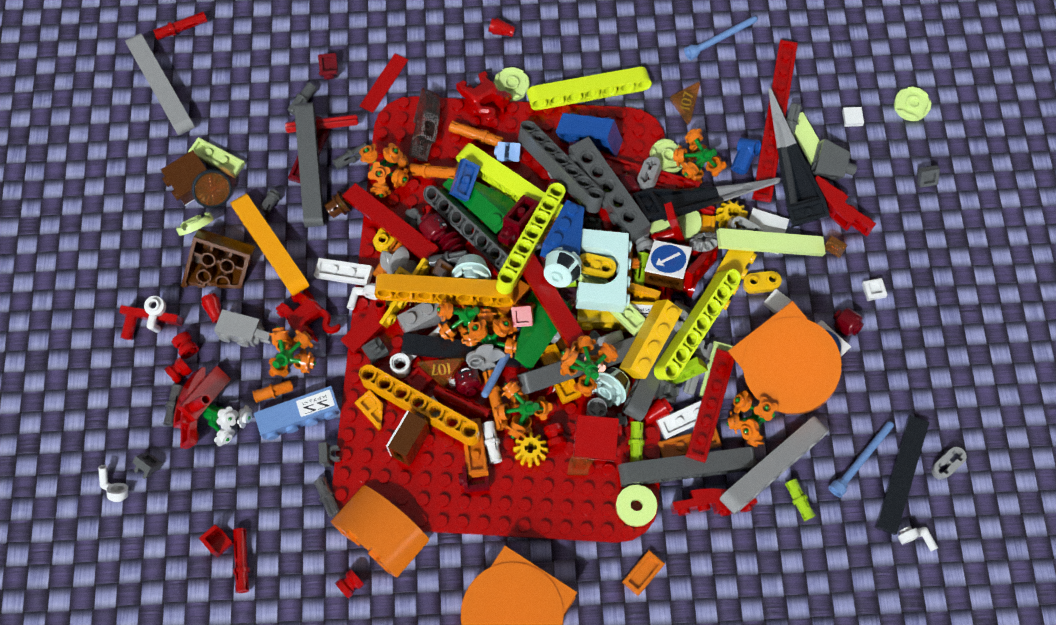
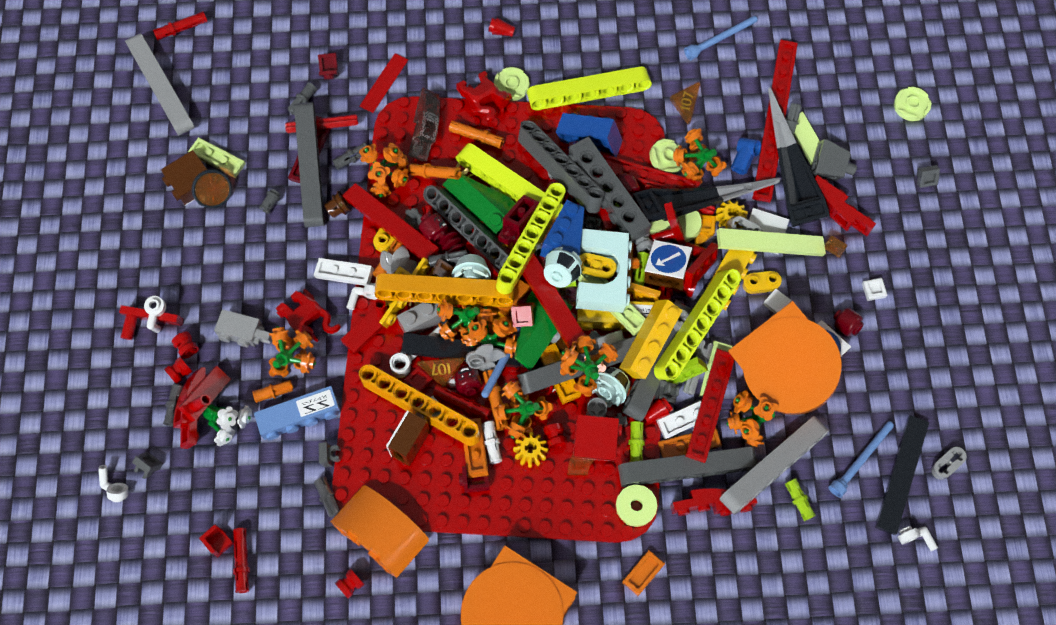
(194, 223): yellowish green tile -> none
(212, 306): red cone -> none
(217, 261): reddish brown wedge -> none
(269, 244): light orange beam -> none
(372, 408): light orange tile -> none
(375, 350): dark grey tile -> none
(464, 180): blue plate -> none
(508, 151): light blue bracket -> none
(653, 174): light grey beam -> none
(703, 242): light grey gear -> none
(852, 116): white tile -> none

